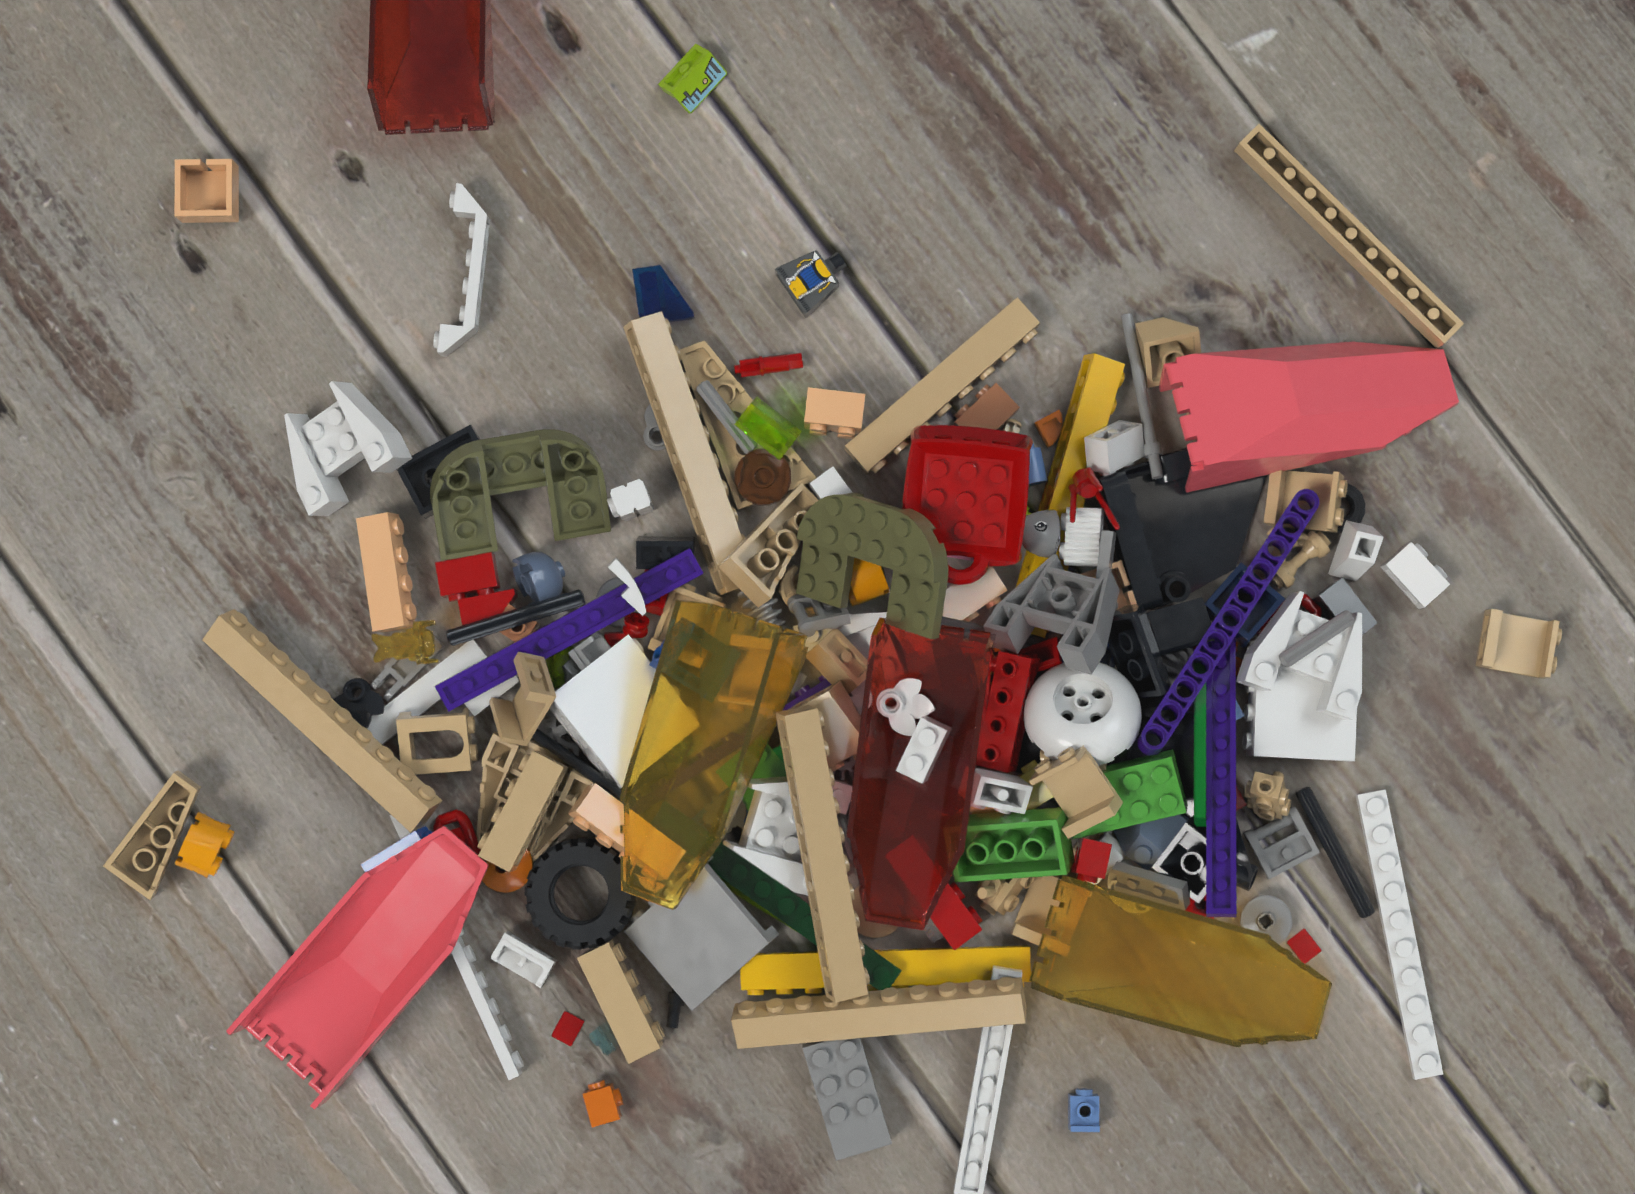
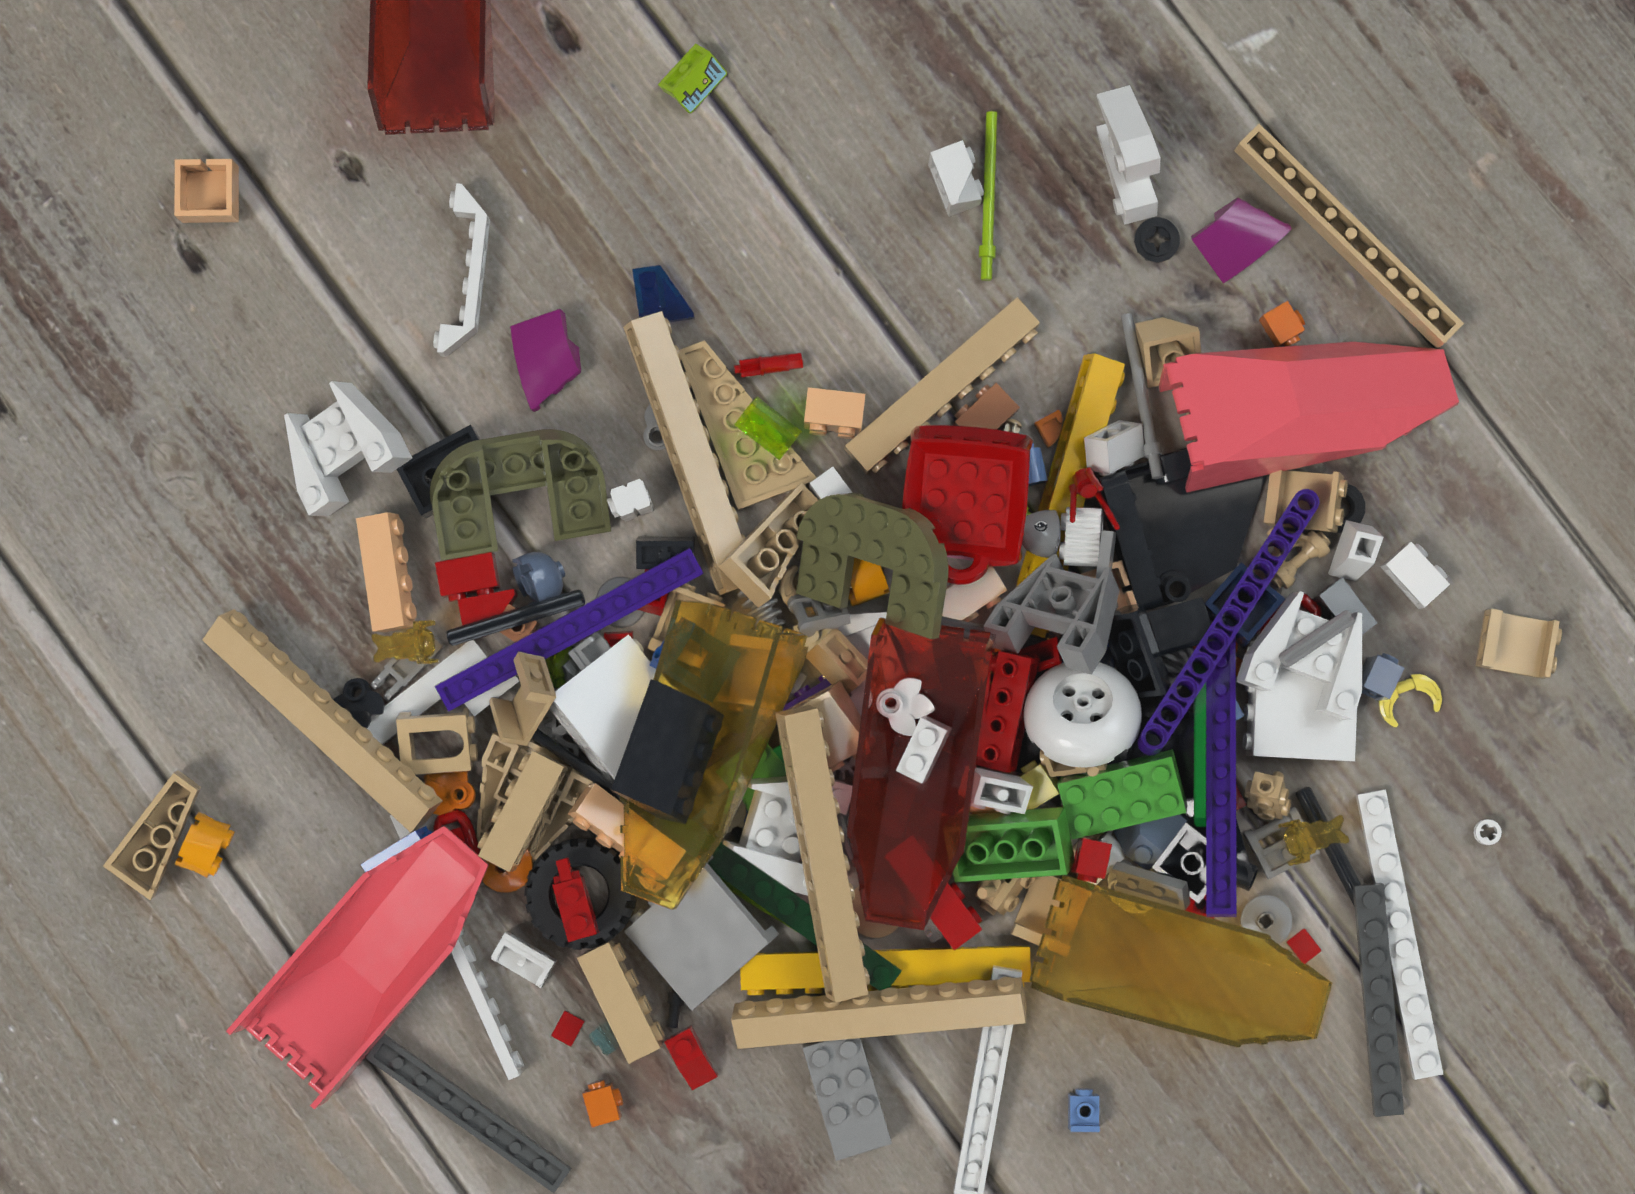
(446, 788): none -> orange plate
(468, 1113): none -> dark grey plate
(544, 356): none -> magenta slope
(574, 902): none -> red hinge
(631, 593): white slope -> none
(635, 625): red bush -> none
(667, 753): none -> black slope
(690, 1058): none -> red slope
(725, 415): light grey axle -> none
(762, 478): reddish brown tile -> none
(810, 279): torso -> none
(954, 179): none -> white slope
(987, 250): none -> lime bar
(1078, 789): tan panel -> none
(1128, 154): none -> white wedge
(1166, 231): none -> black gear
(1238, 237): none -> magenta slope
(1283, 325): none -> orange brick
(1305, 838): none -> clear yellow hair
(1378, 999): none -> dark grey plate
(1380, 676): none -> sand blue brick
(1420, 683): none -> light yellow piece
(1485, 840): none -> white bush

